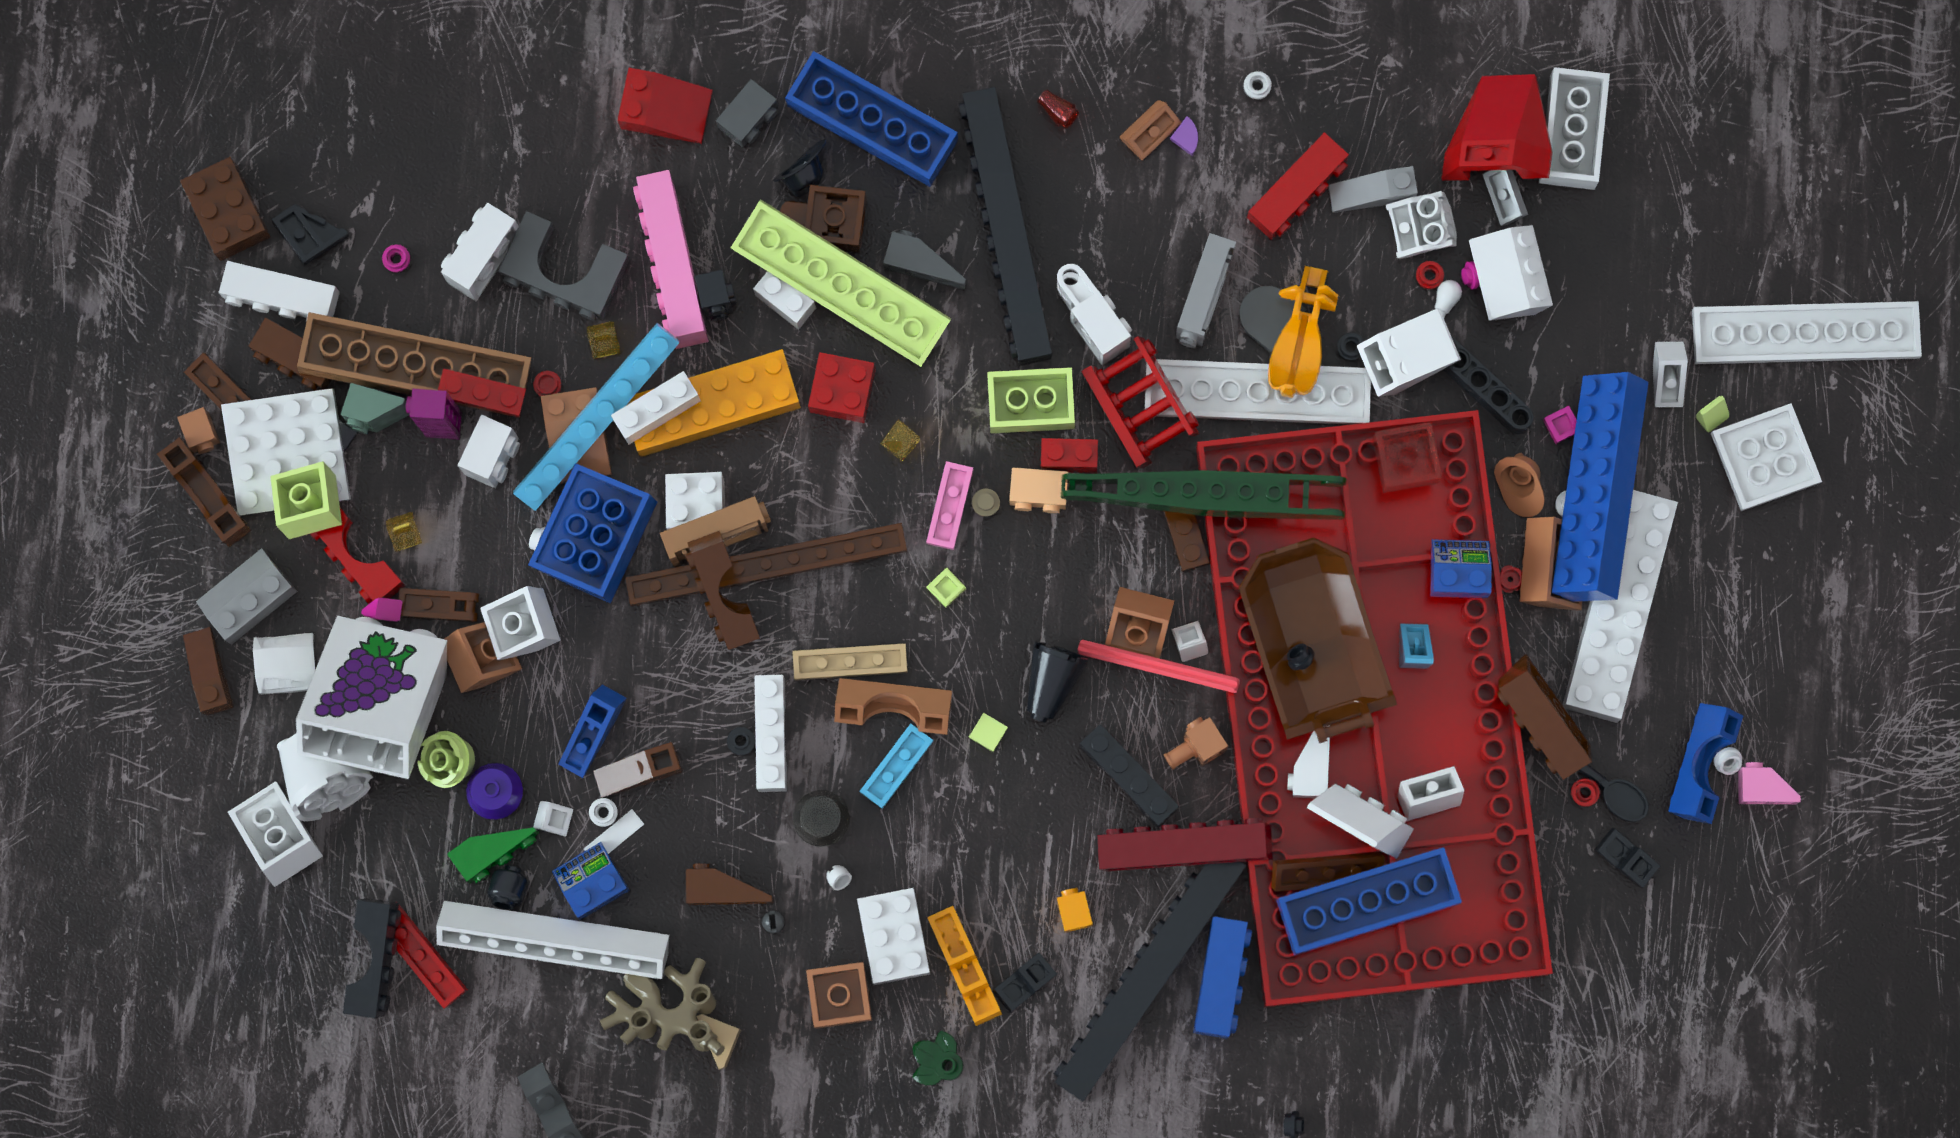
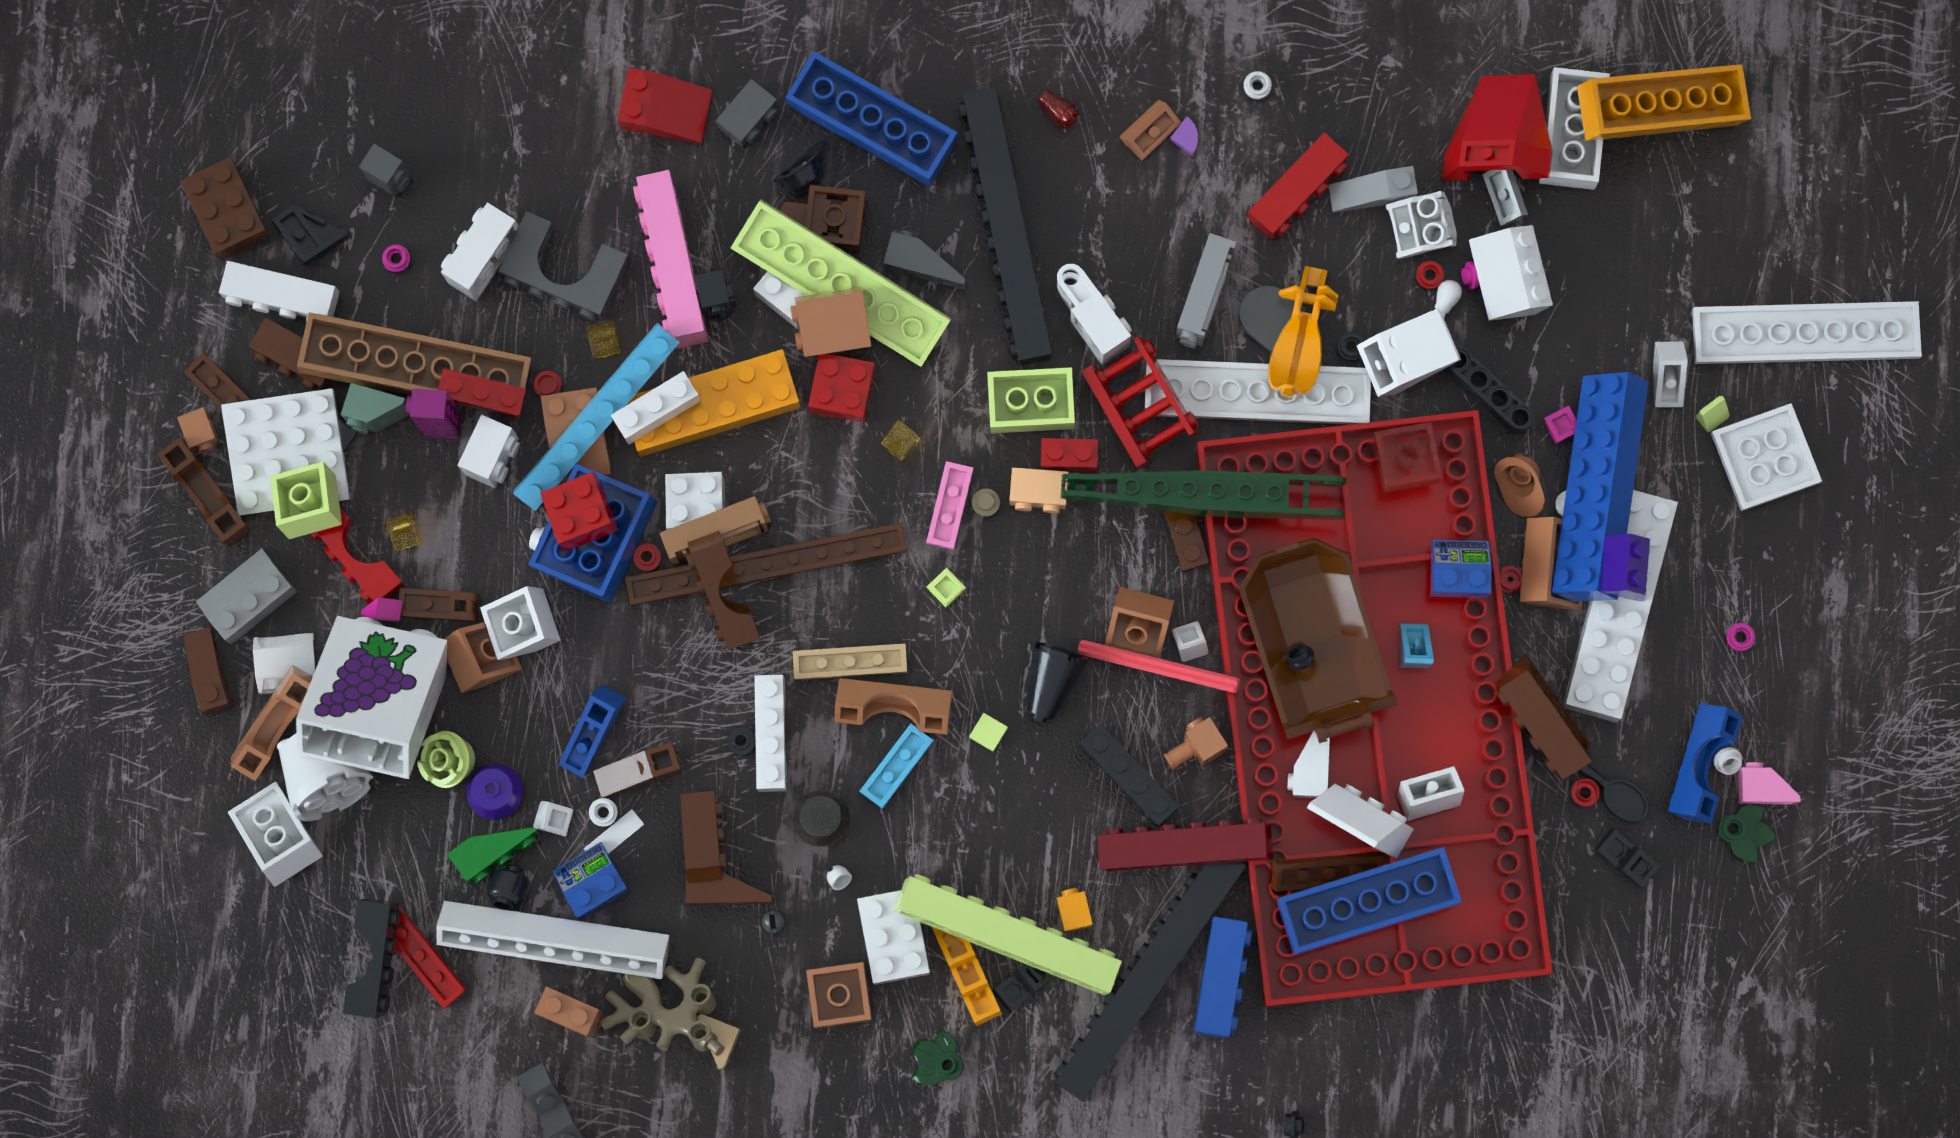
(268, 727): none -> nougat arch
(385, 170): none -> dark grey brick
(569, 1012): none -> nougat brick
(579, 511): none -> red brick
(653, 563): none -> red plate
(702, 836): none -> reddish brown brick
(831, 322): none -> nougat brick
(1007, 935): none -> yellowish green brick
(1625, 566): none -> dark purple slope
(1663, 102): none -> light orange brick
(1744, 629): none -> dark pink plate
(1749, 834): none -> dark green plate

